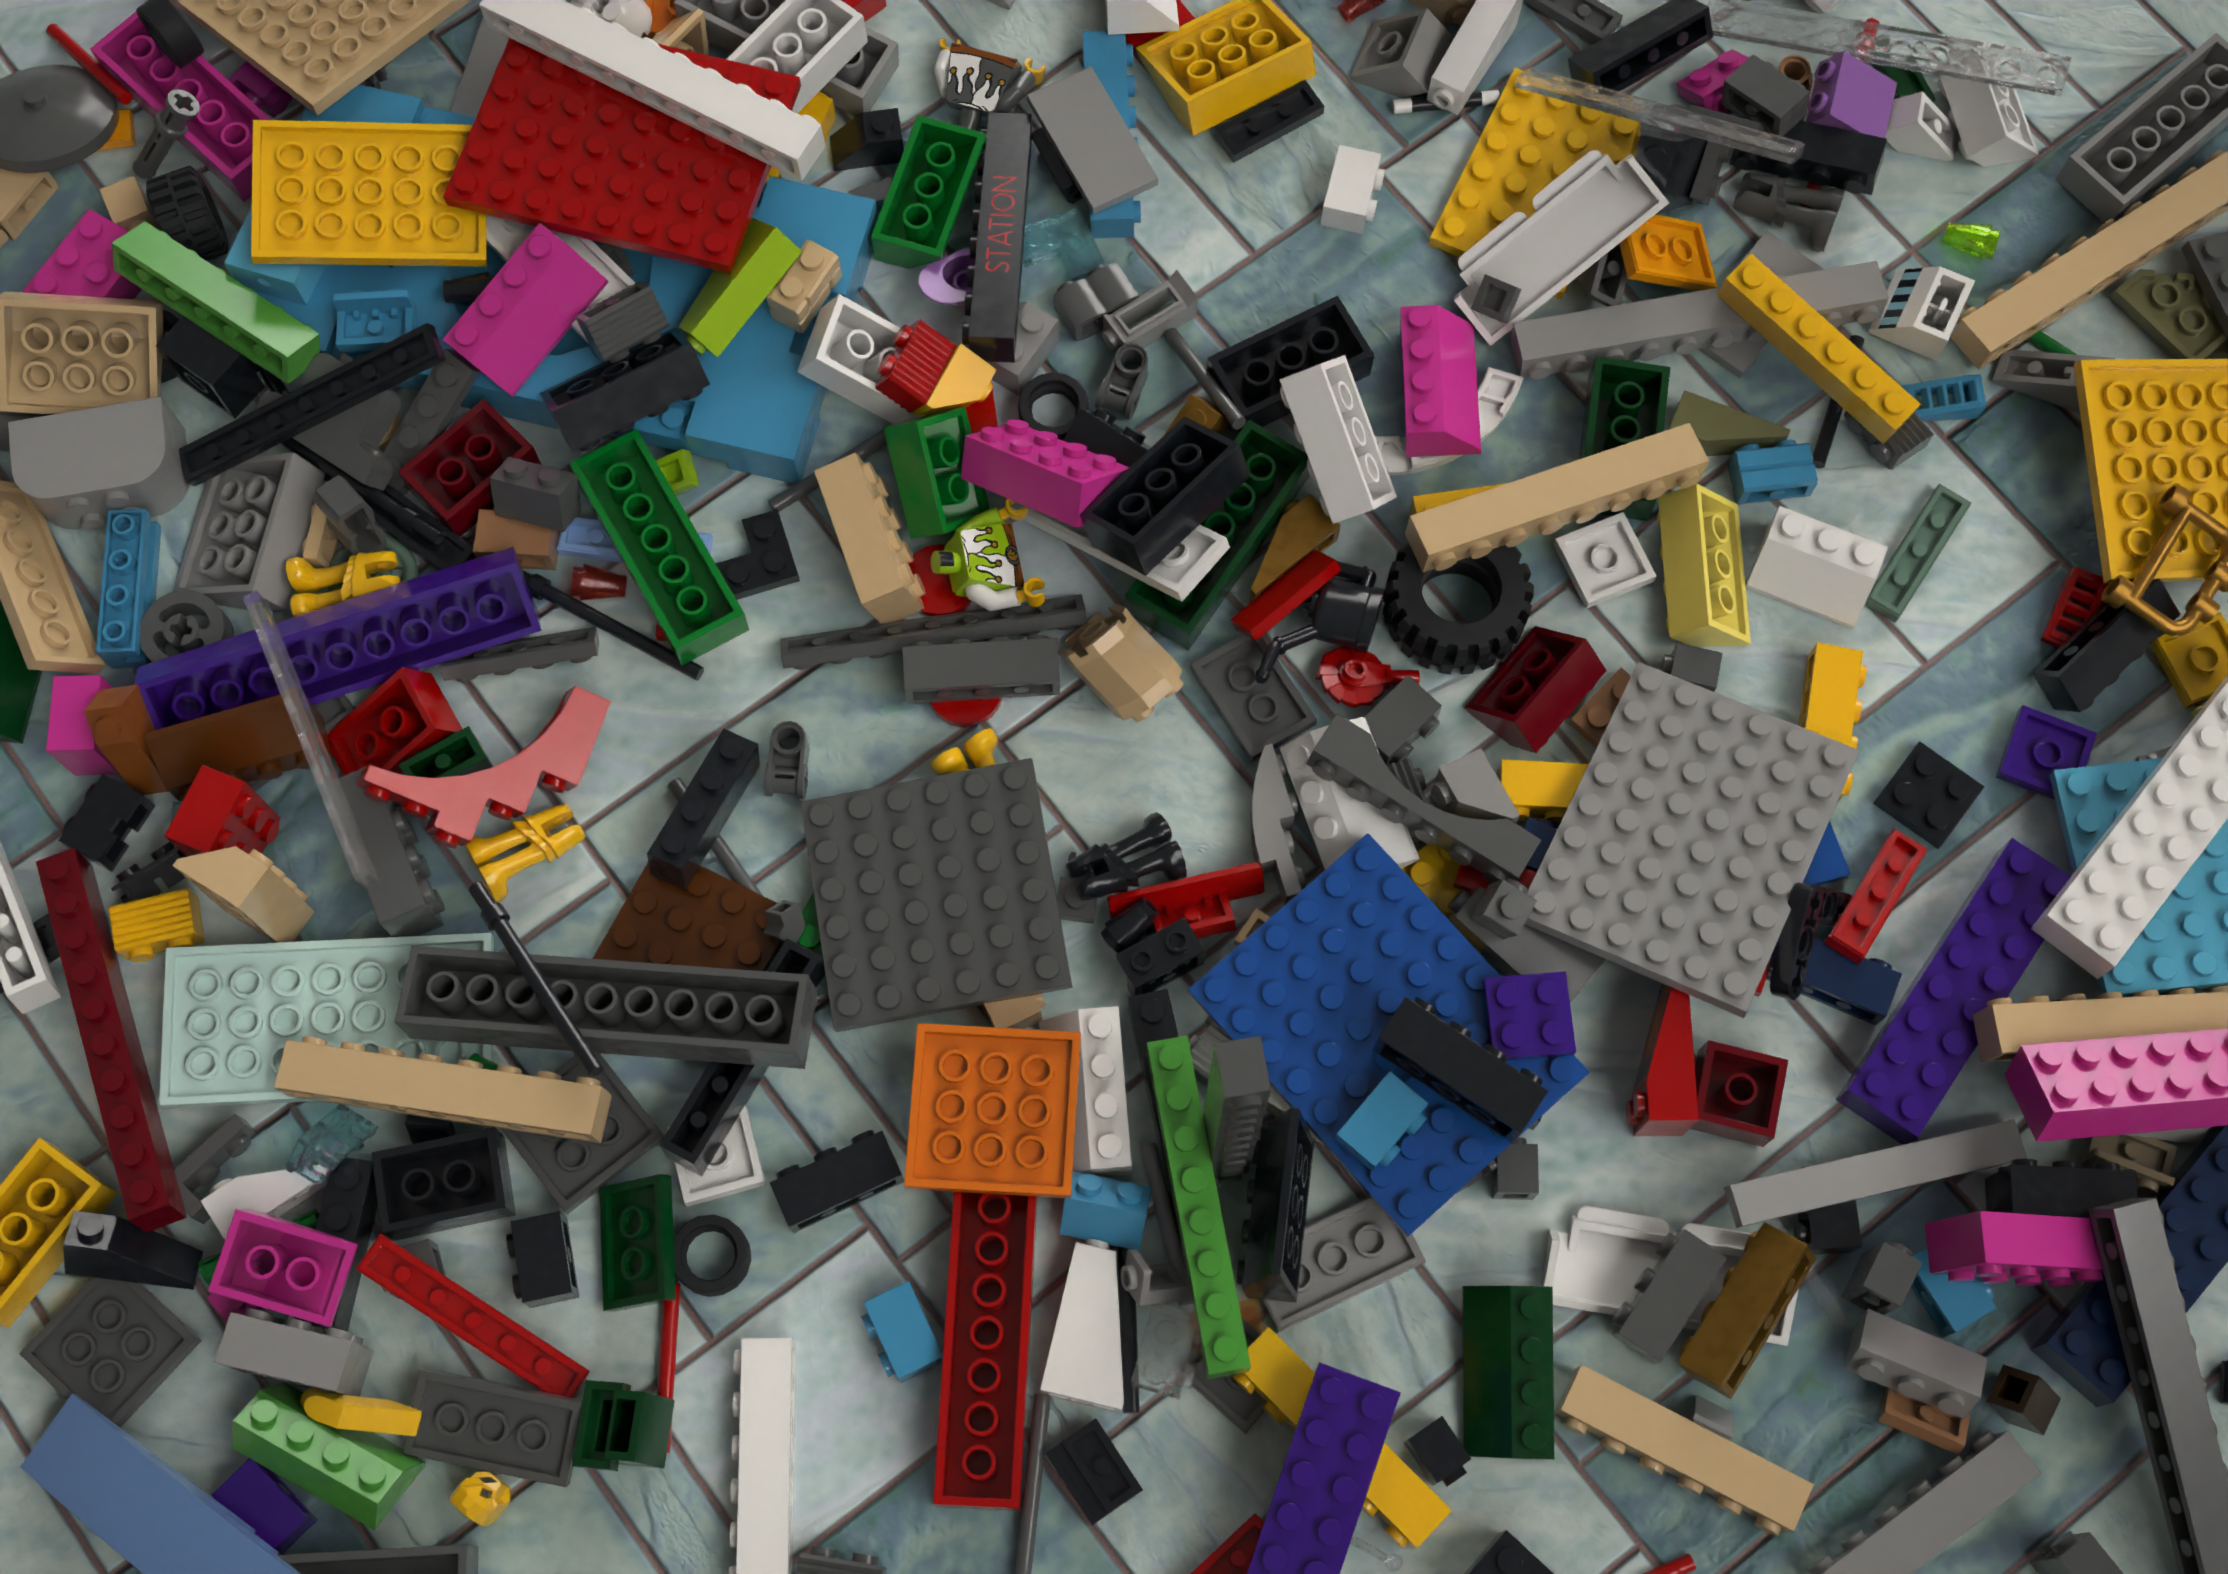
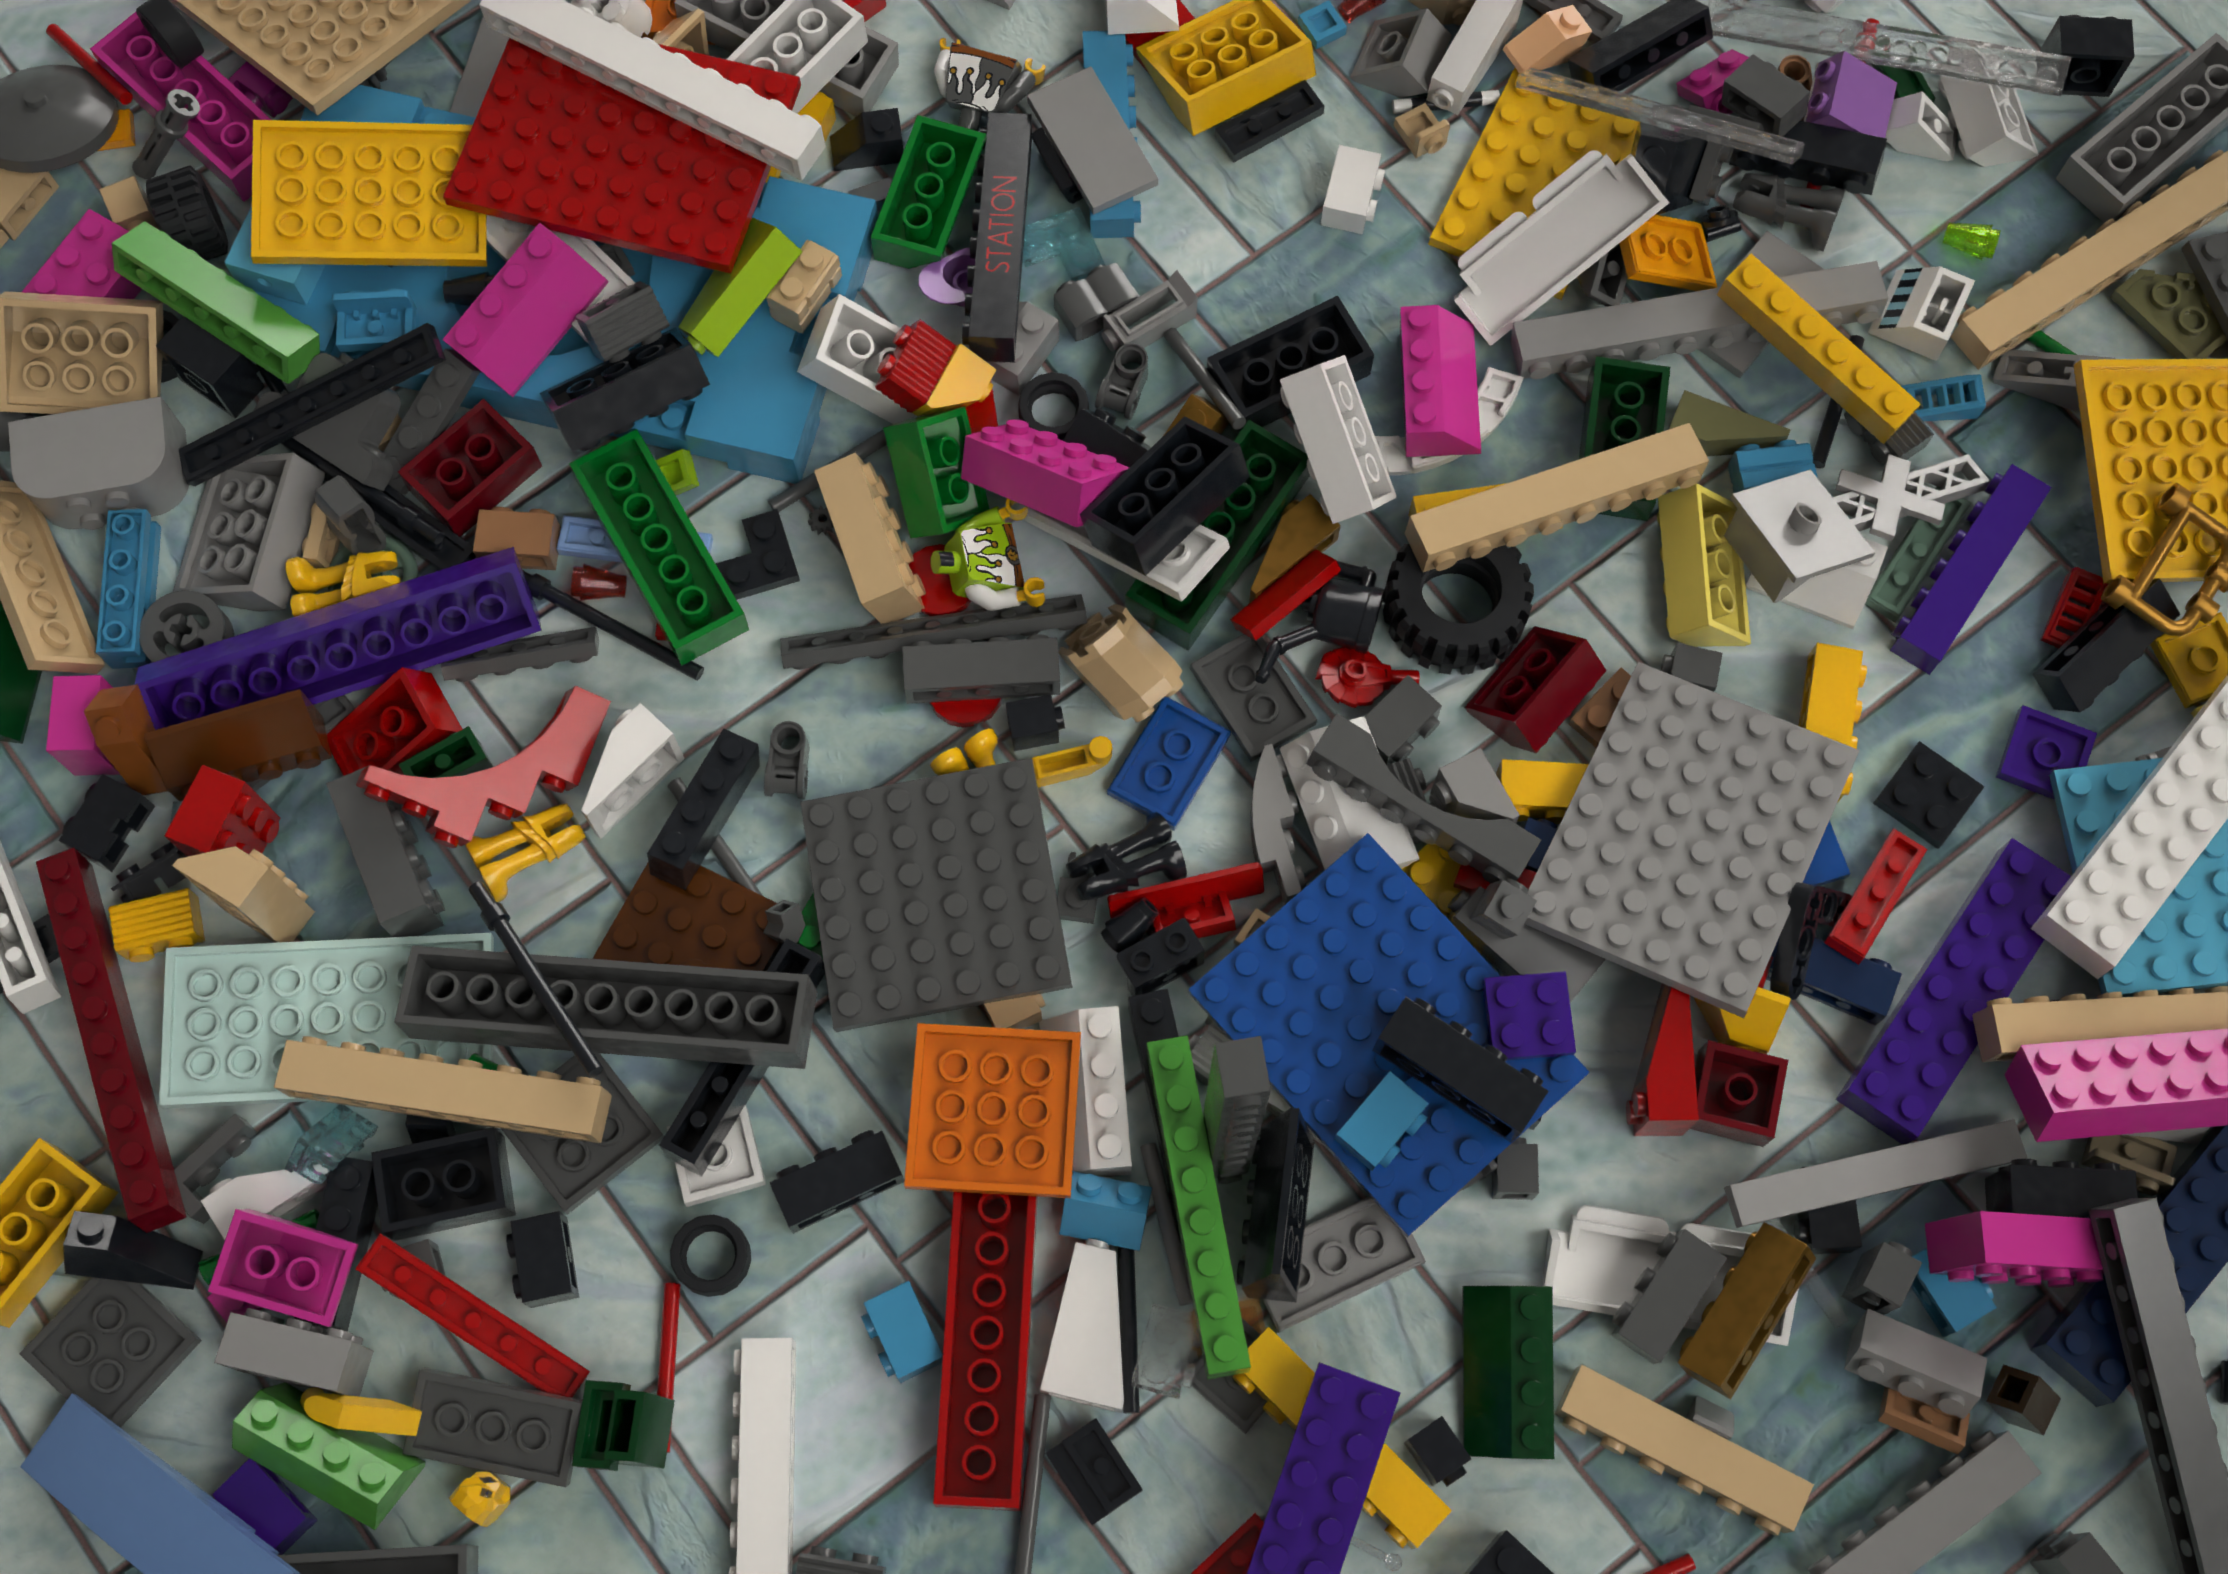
(311, 740): clear tile -> none
(535, 494): dark grey brick -> none
(631, 766): none -> white slope
(637, 1243): dark green plate -> none
(819, 526): none -> dark grey piece
(1034, 722): none -> black brick
(1072, 762): none -> yellow piece
(1151, 1283): light grey bracket -> none
(1169, 762): none -> blue tile
(1322, 24): none -> dark azure plate
(1422, 130): none -> tan bracket
(1496, 299): dark grey plate -> none
(1549, 40): none -> light nougat slope
(1604, 560): white plate -> none
(1720, 222): none -> black plate
(1753, 1031): none -> yellow slope
(1800, 531): none -> piece
(1969, 569): none -> dark purple brick
(2098, 49): none -> black brick

